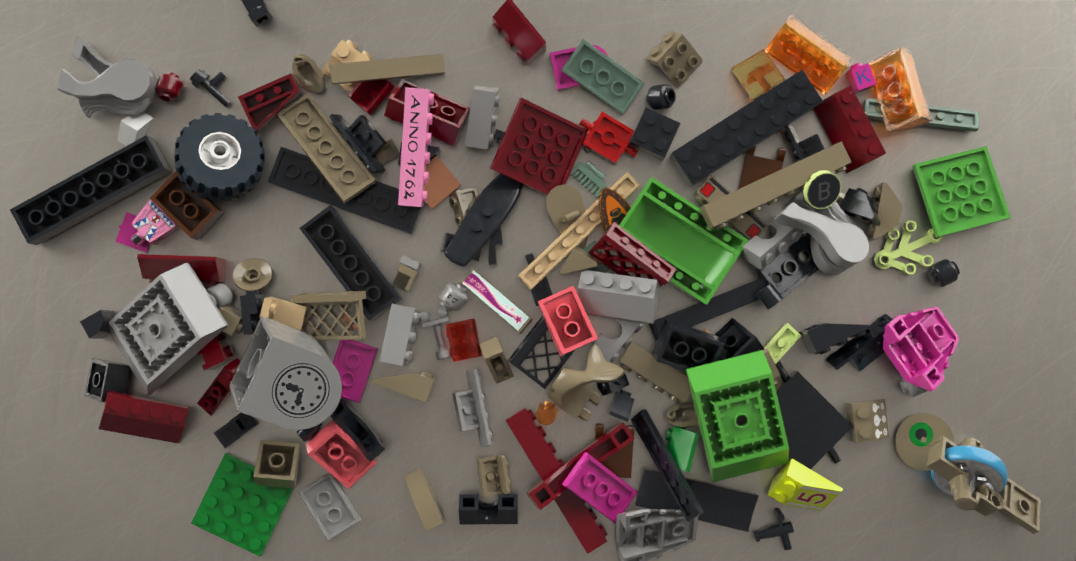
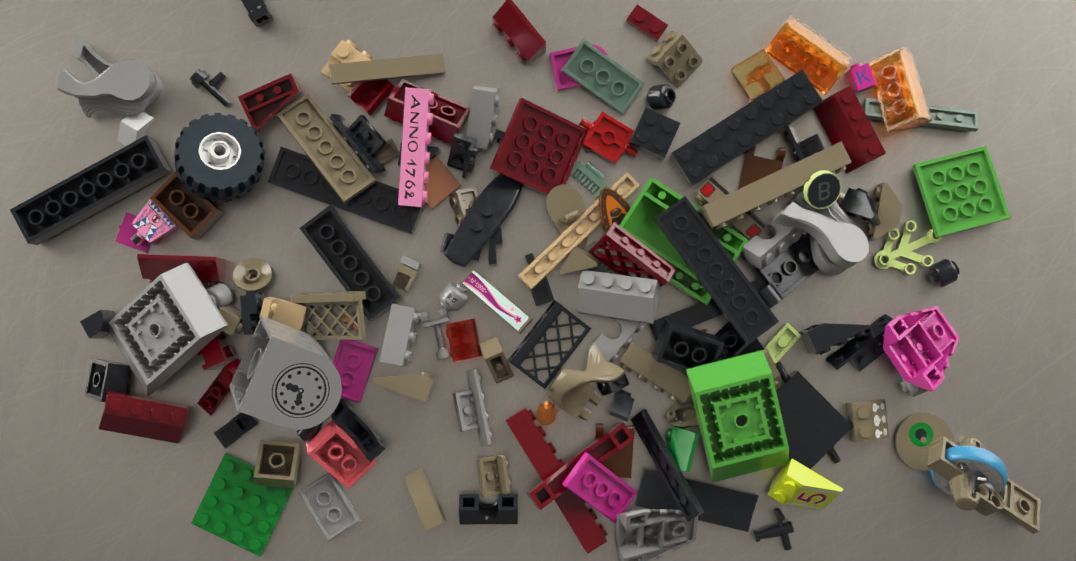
(168, 87): dark red head -> none
(307, 73): dark tan arm -> none
(462, 153): none -> black bracket
(567, 321): coral slope -> none
(646, 23): none -> dark red plate
(716, 270): none -> black plate

